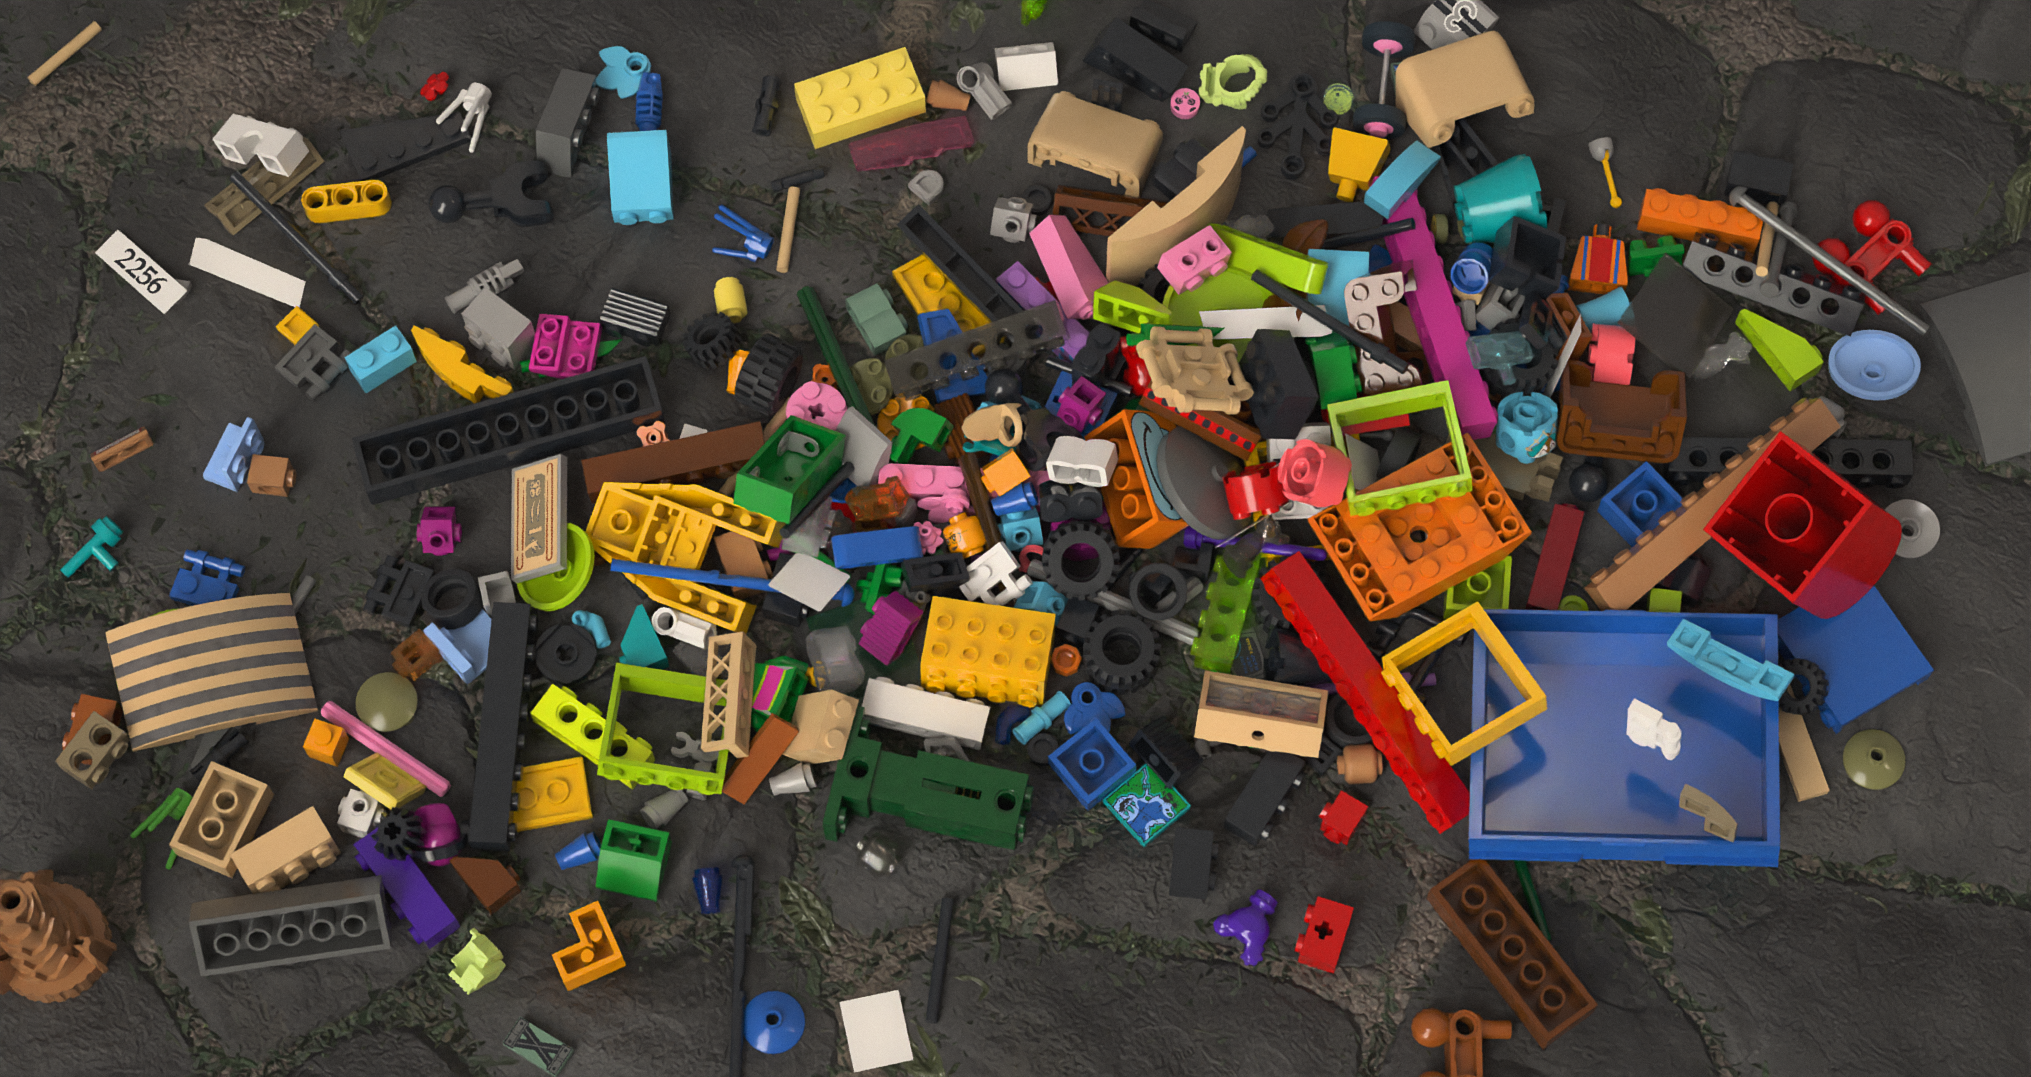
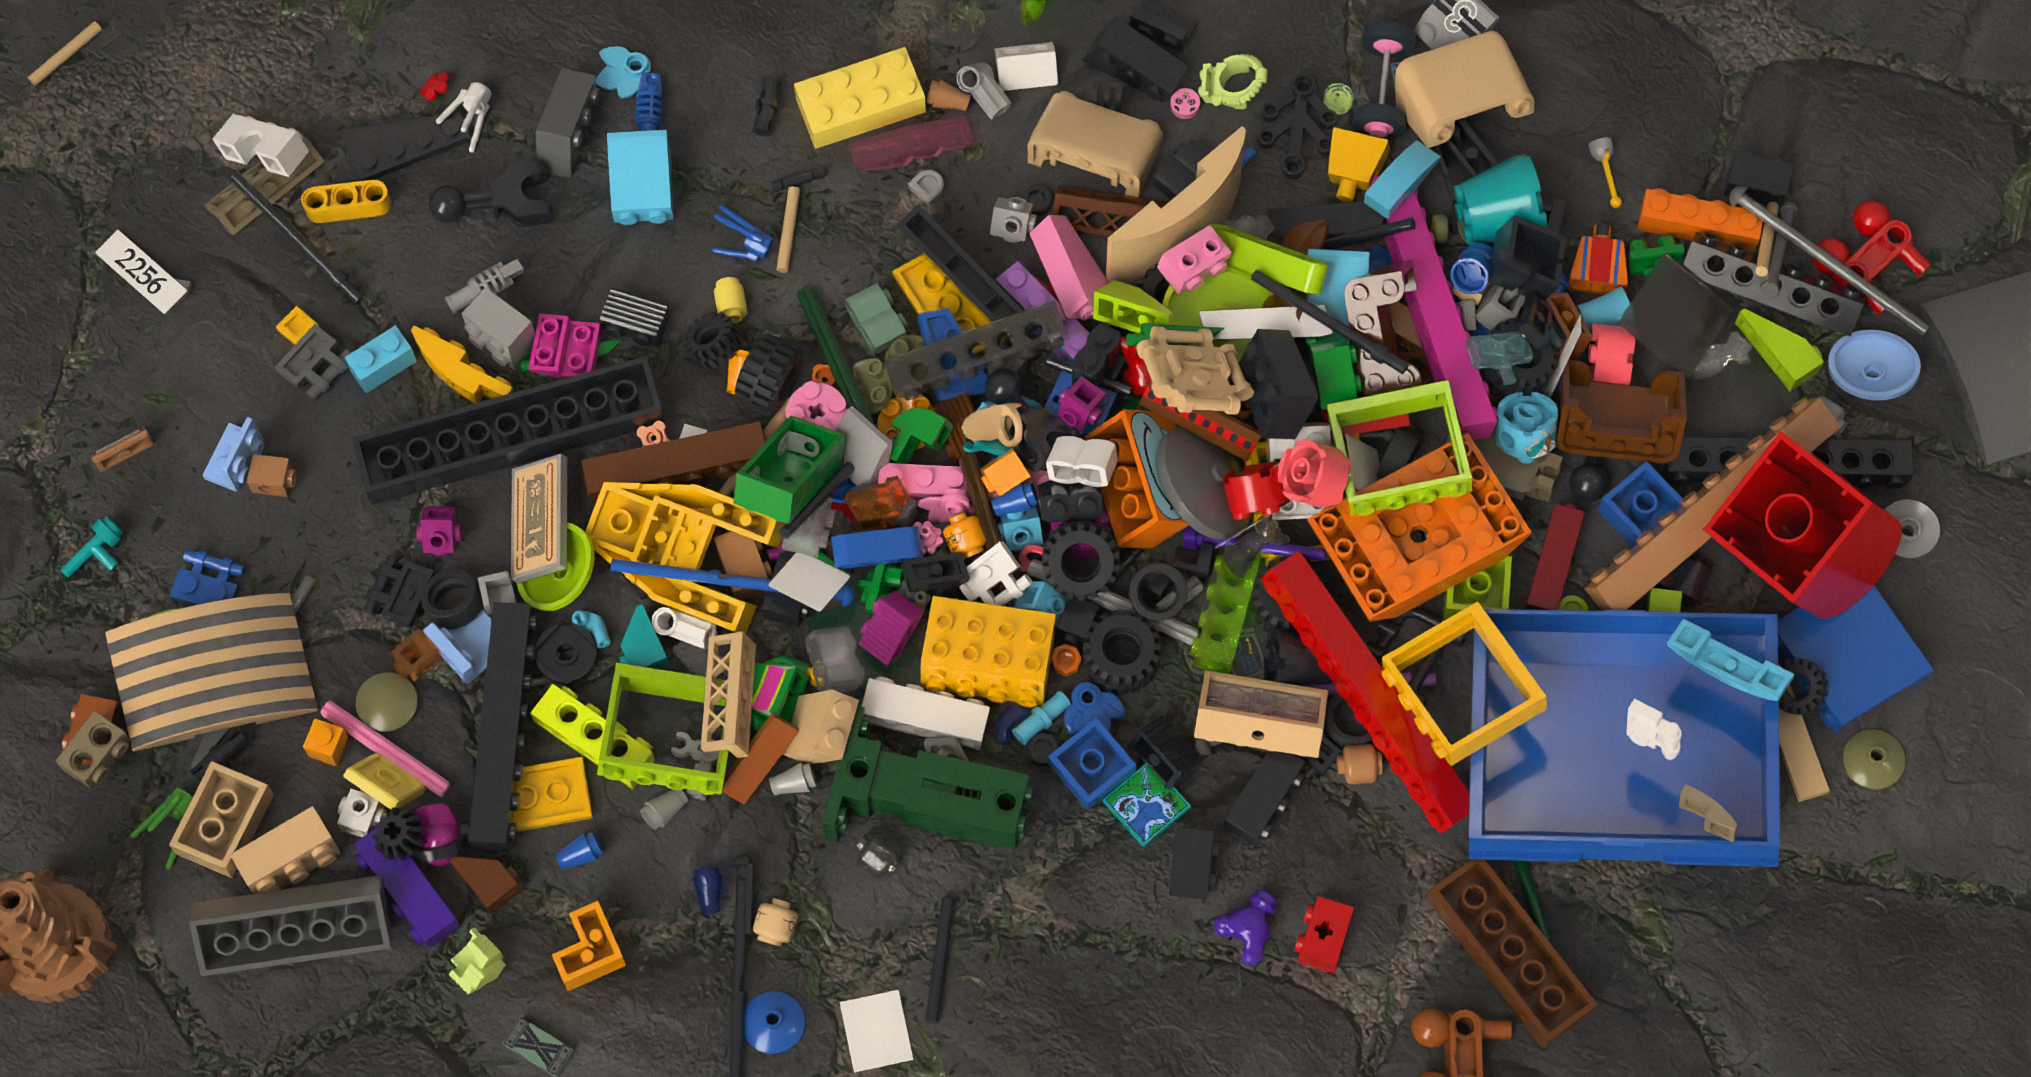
(246, 272): white sticker -> none
(633, 860): green slope -> none
(775, 922): none -> tan head
(1342, 818): red brick -> none

